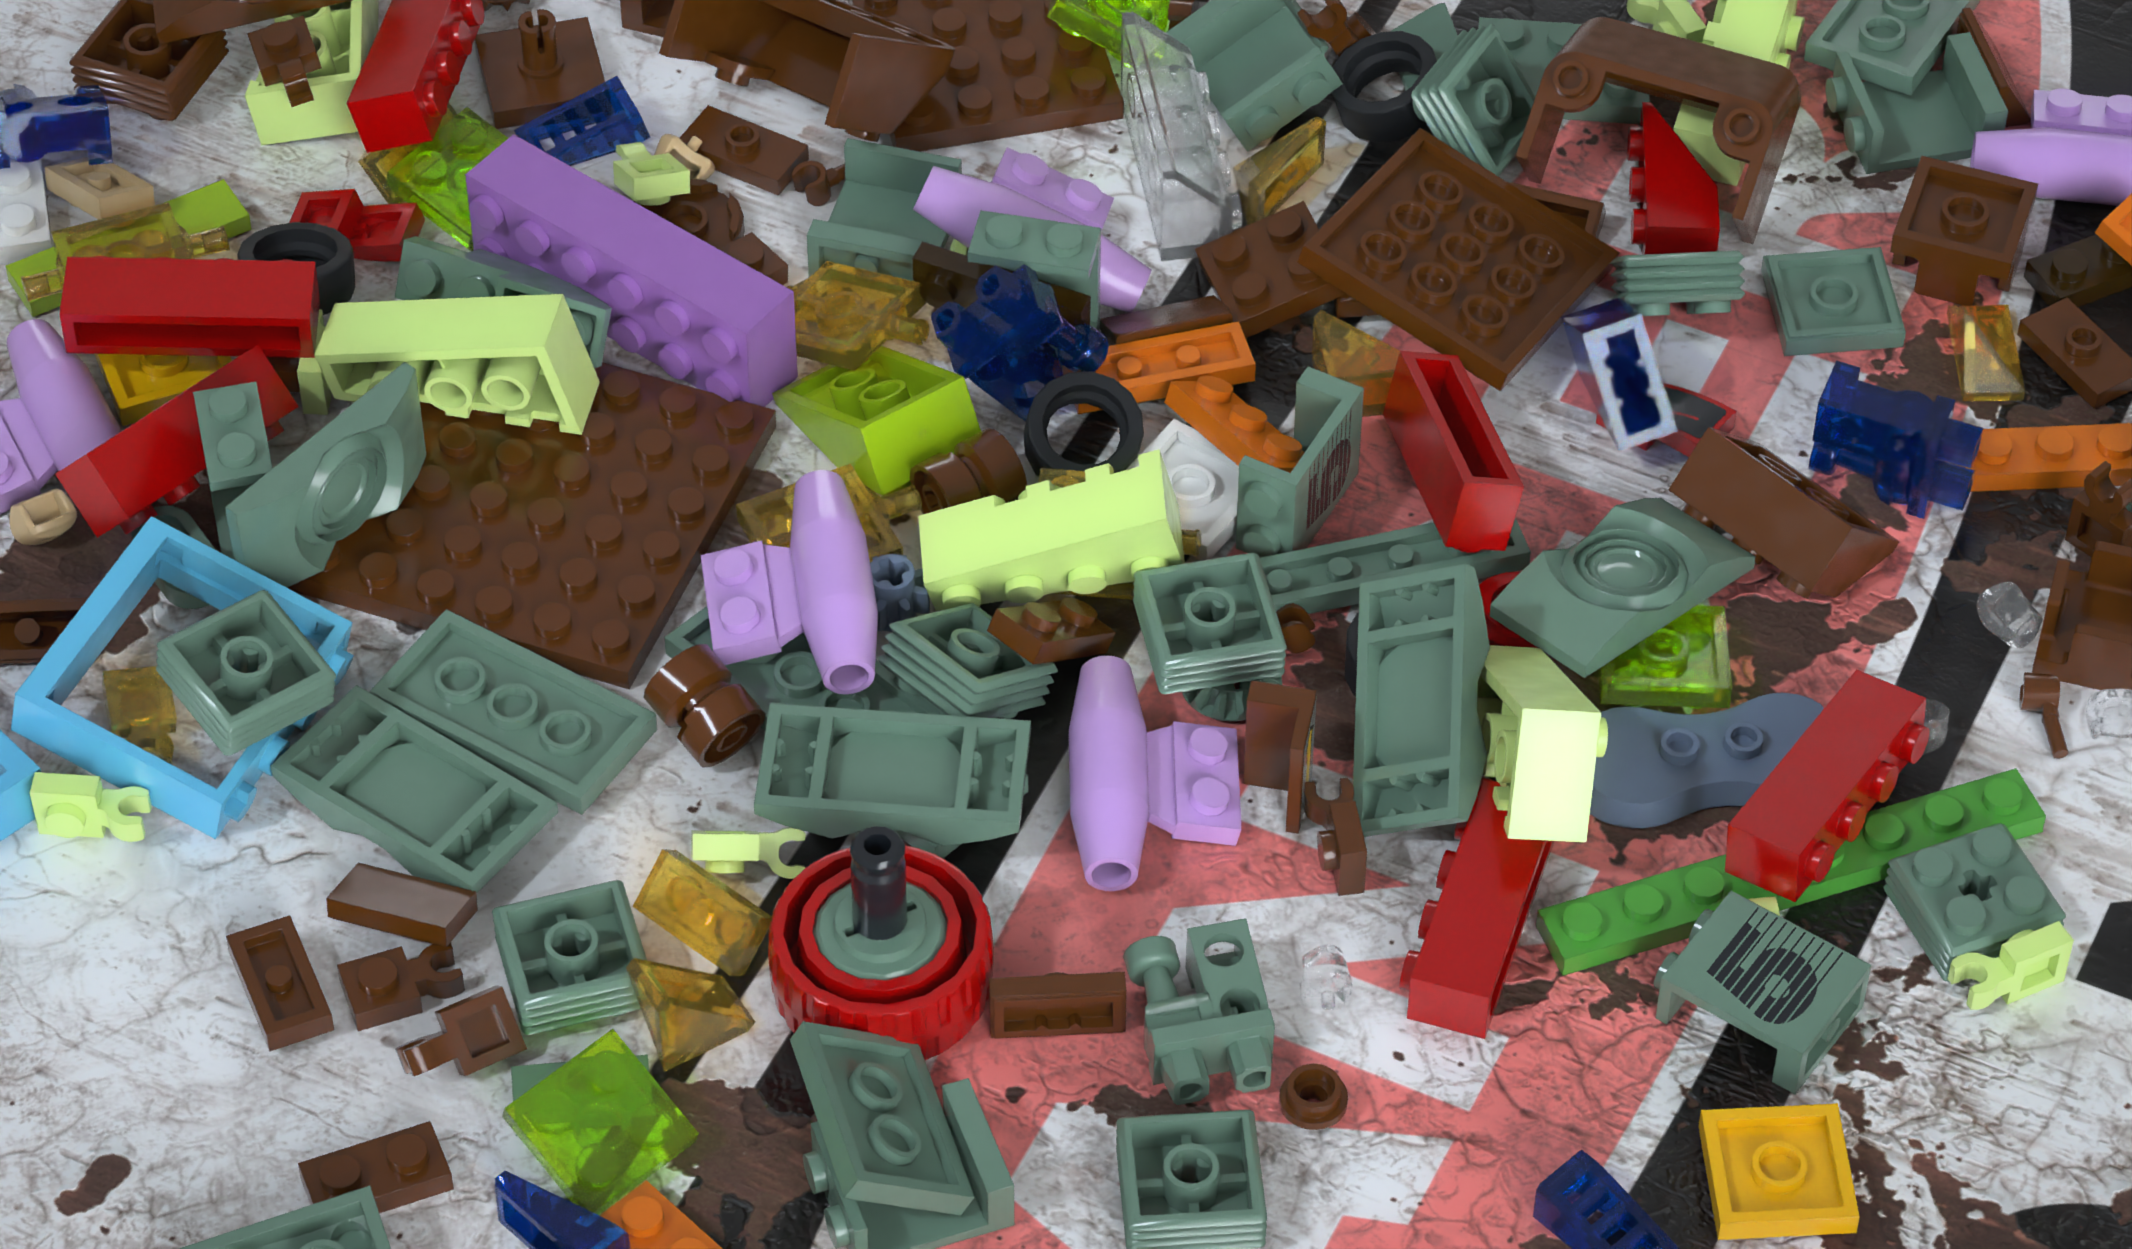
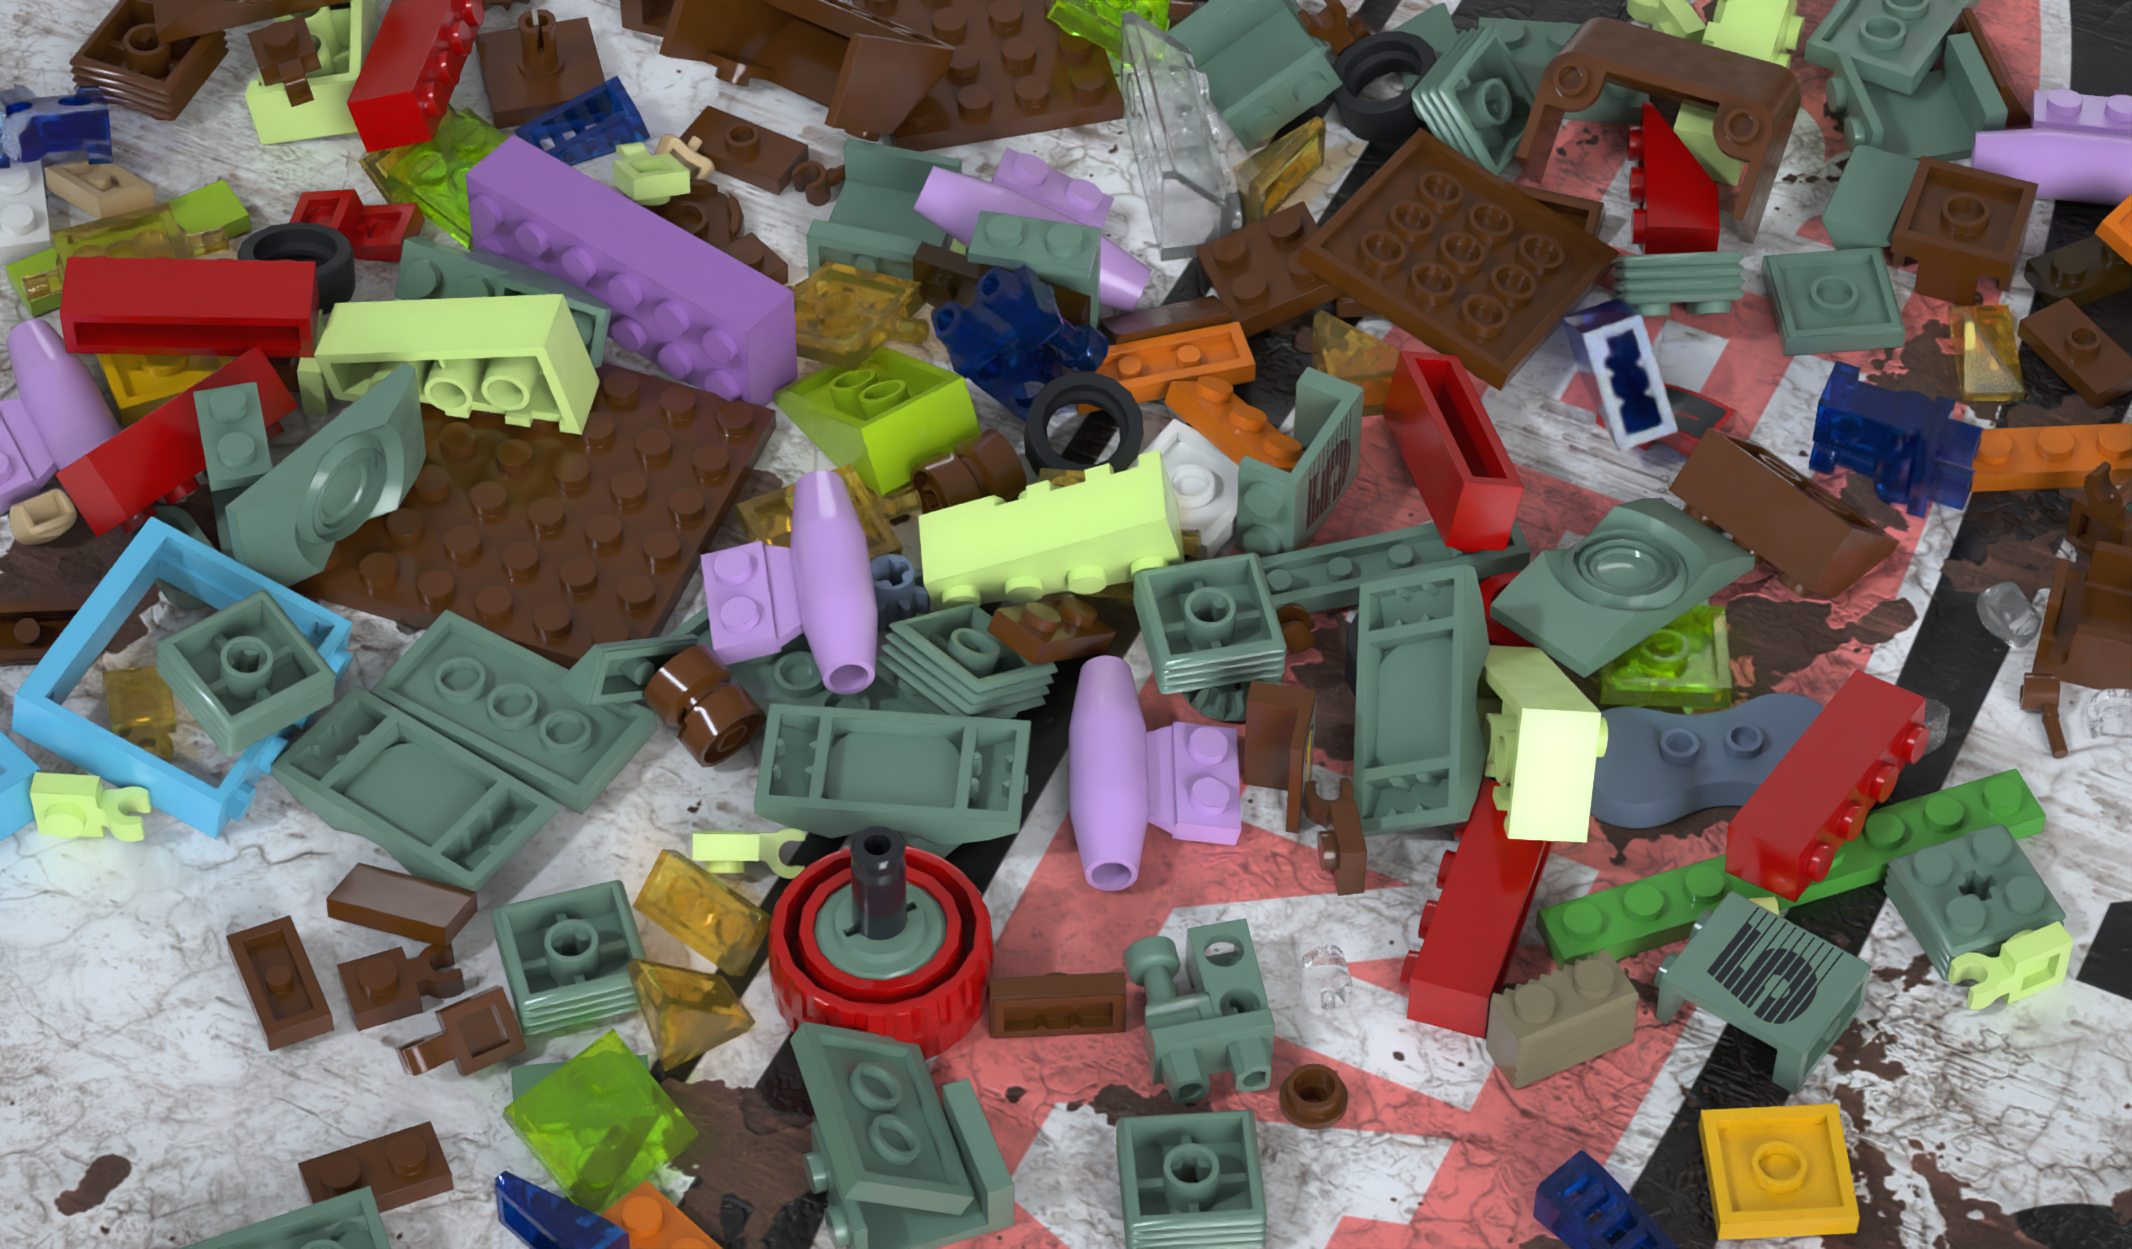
(621, 669): none -> sand green slope
(1561, 1019): none -> dark tan brick
(1868, 198): none -> sand green slope

